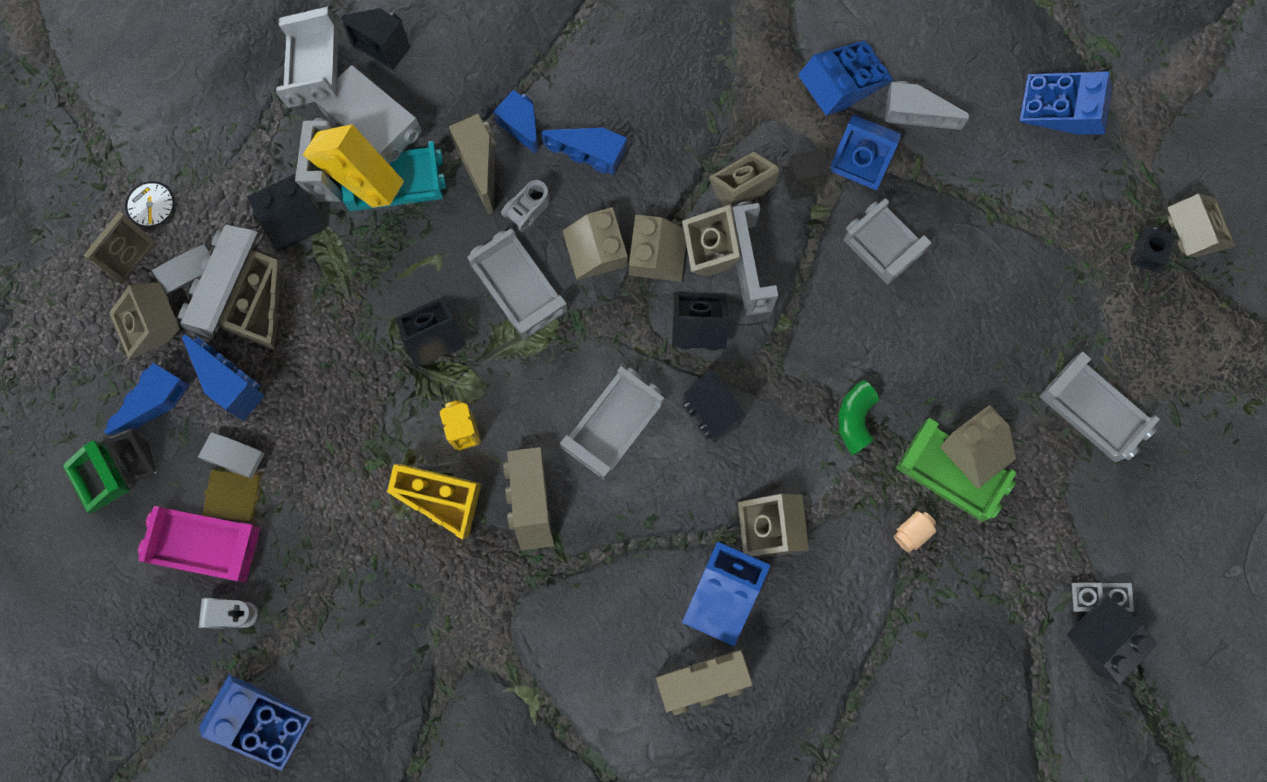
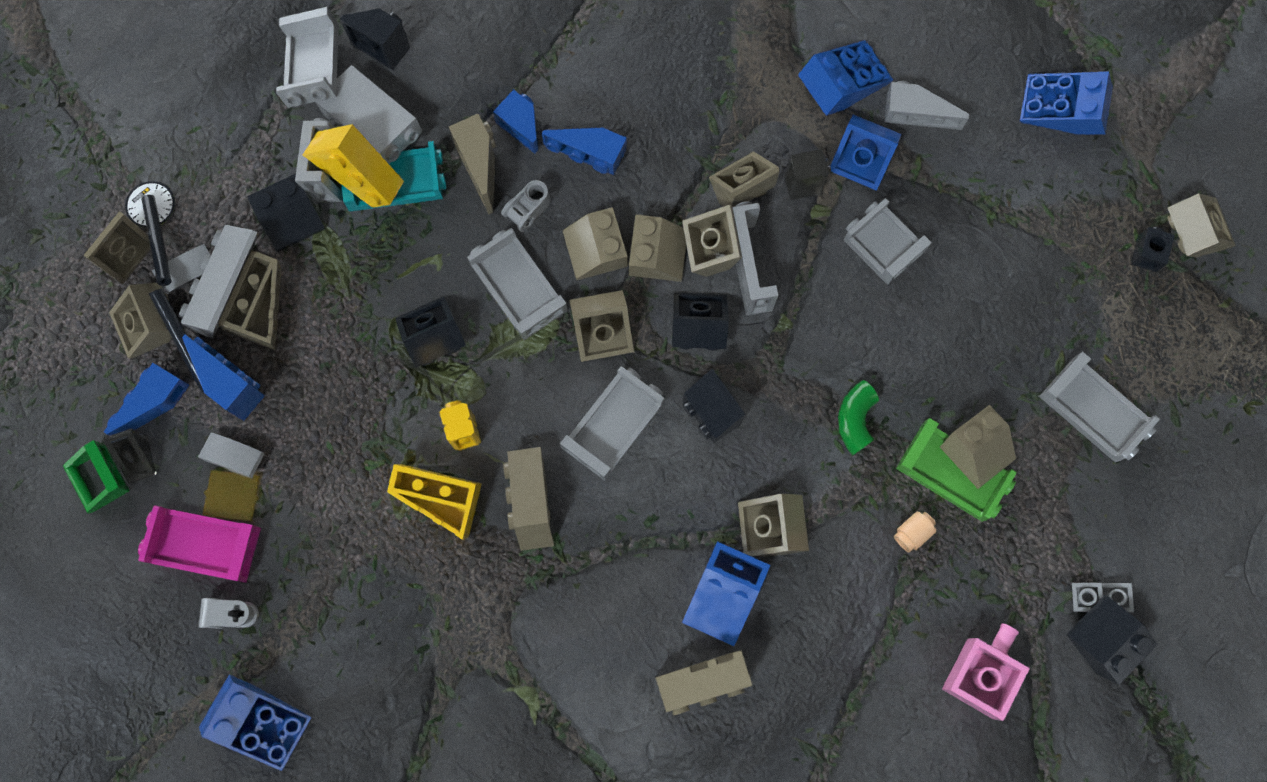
(156, 240): none -> black piece
(174, 328): none -> black piece
(602, 325): none -> dark tan slope
(987, 675): none -> bright pink brick

